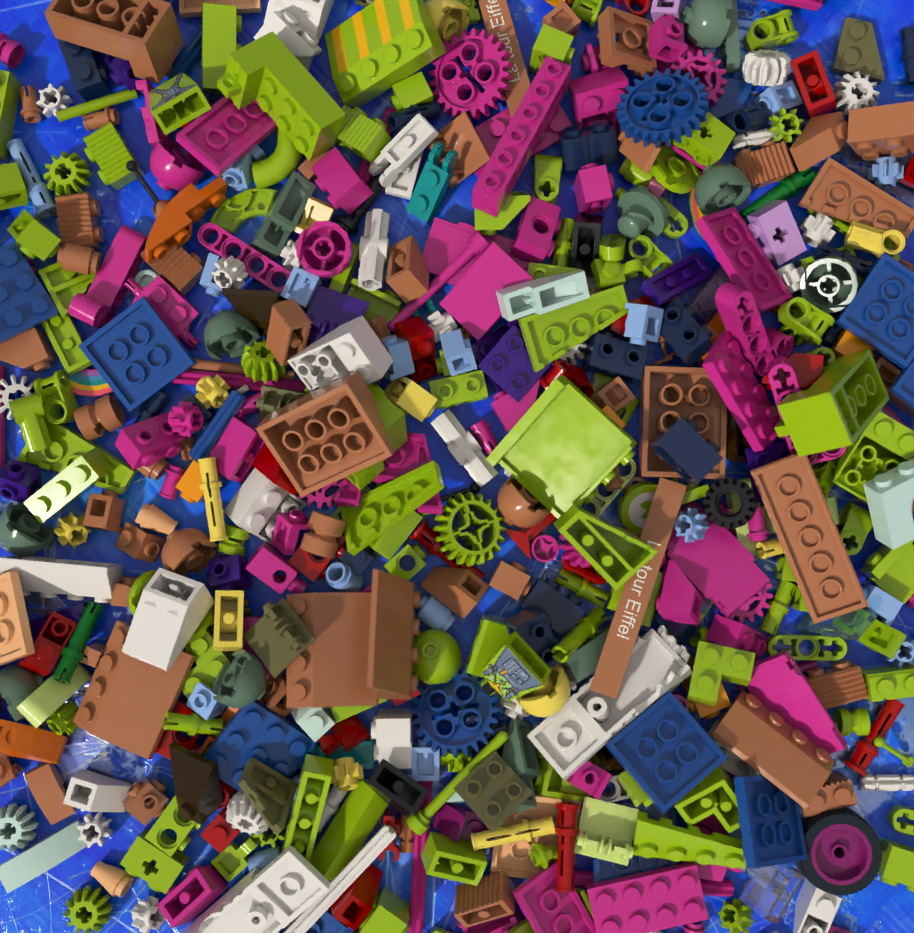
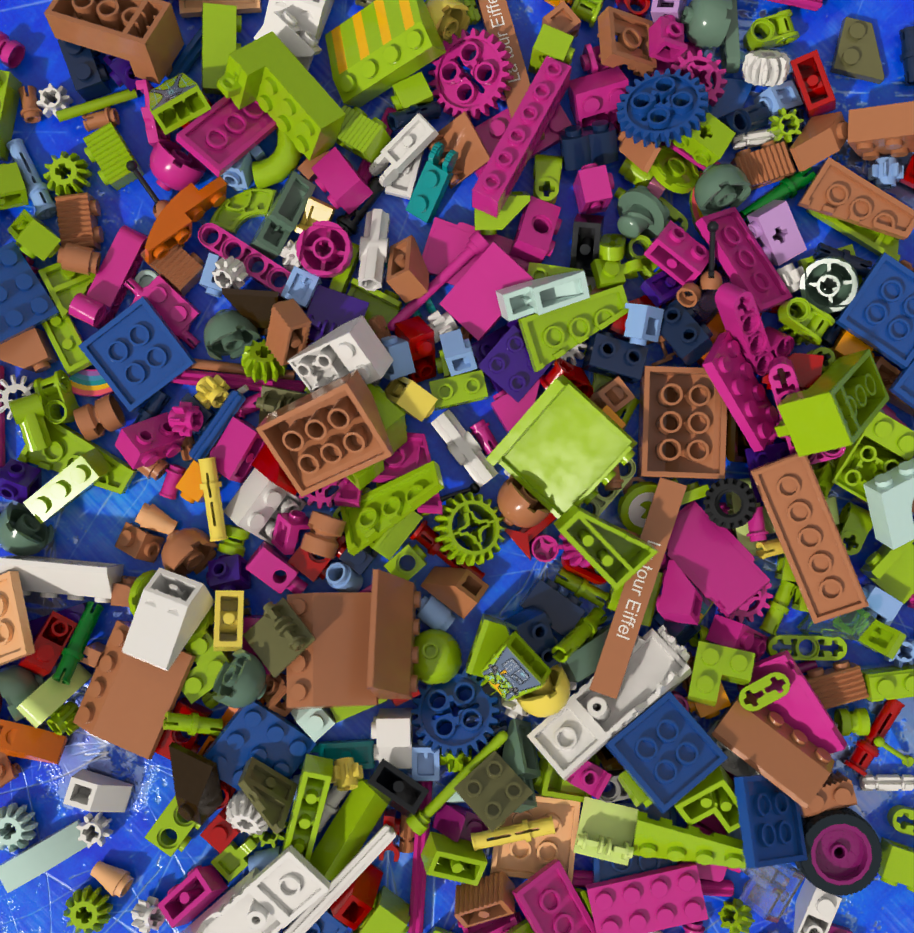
(49, 792): nougat slope -> none
(71, 530): light yellow gear -> none
(104, 511): nougat brick -> none
(141, 807): nougat brick -> none
(163, 874): lime brick -> none
(202, 702): light blue bracket -> none
(346, 733): red plate -> none
(511, 579): nougat brick -> none
(542, 854): lime plate -> none
(563, 243): lime pin -> none
(566, 832): red pin -> none
(678, 254): none -> dark pink brick
(686, 450): dark blue brick -> none
(691, 525): light blue gear -> none
(693, 292): none -> nougat hinge
(711, 278): none -> hinge
(767, 698): none -> lime beam
(817, 229): white gear -> none
(860, 88): white gear -> none
(872, 239): light yellow piece -> none

